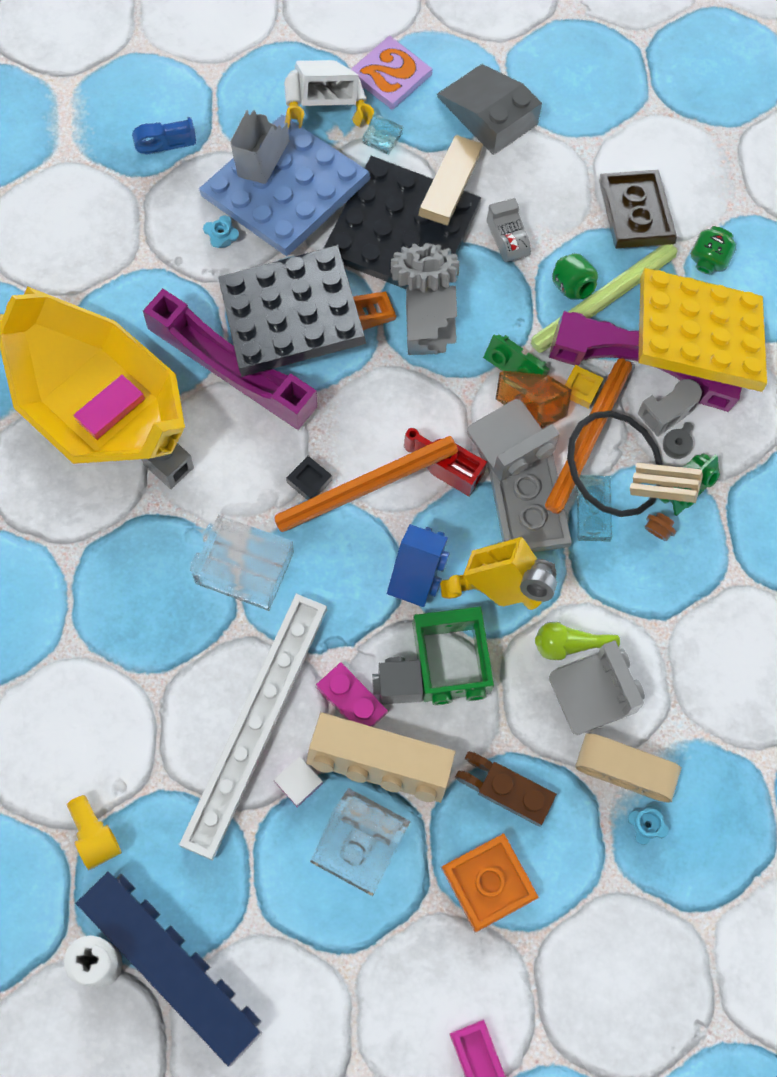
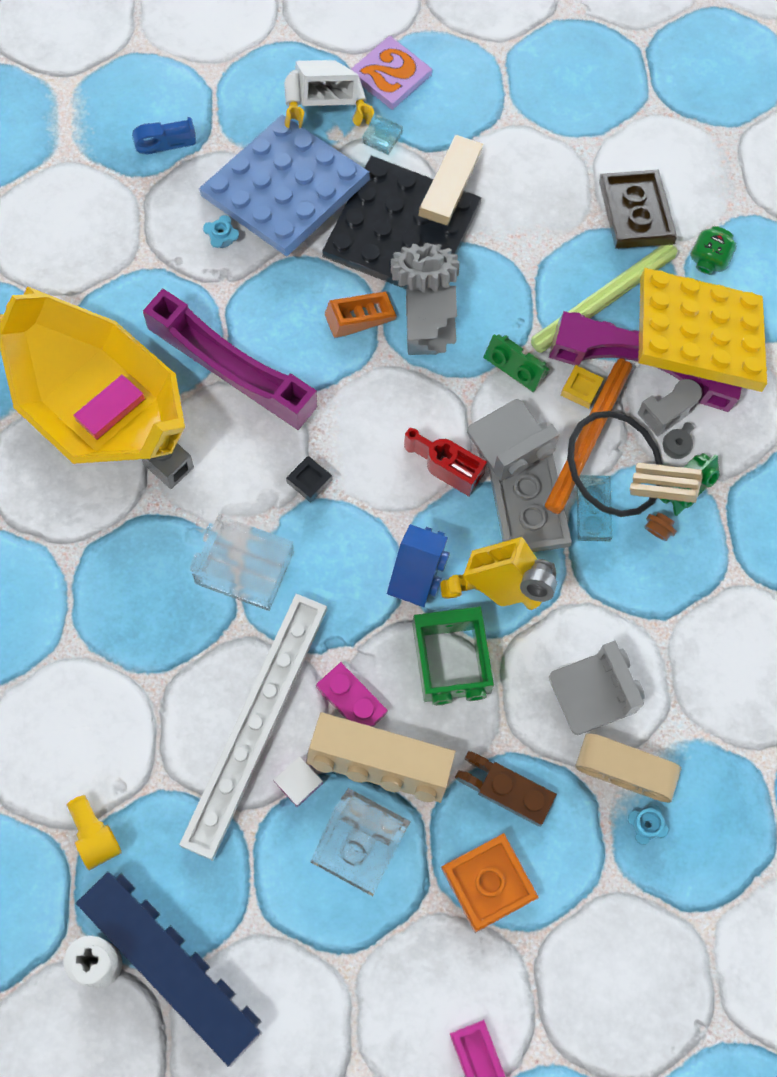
(250, 159): light grey piece -> none
(290, 311): plate -> none
(366, 484): orange axle -> none
(398, 681): dark grey brick -> none
(492, 106): dark grey slope -> none
(508, 230): light grey leg -> none
(541, 394): clear orange slope -> none
(557, 641): lime piece -> none
(575, 276): green head -> none

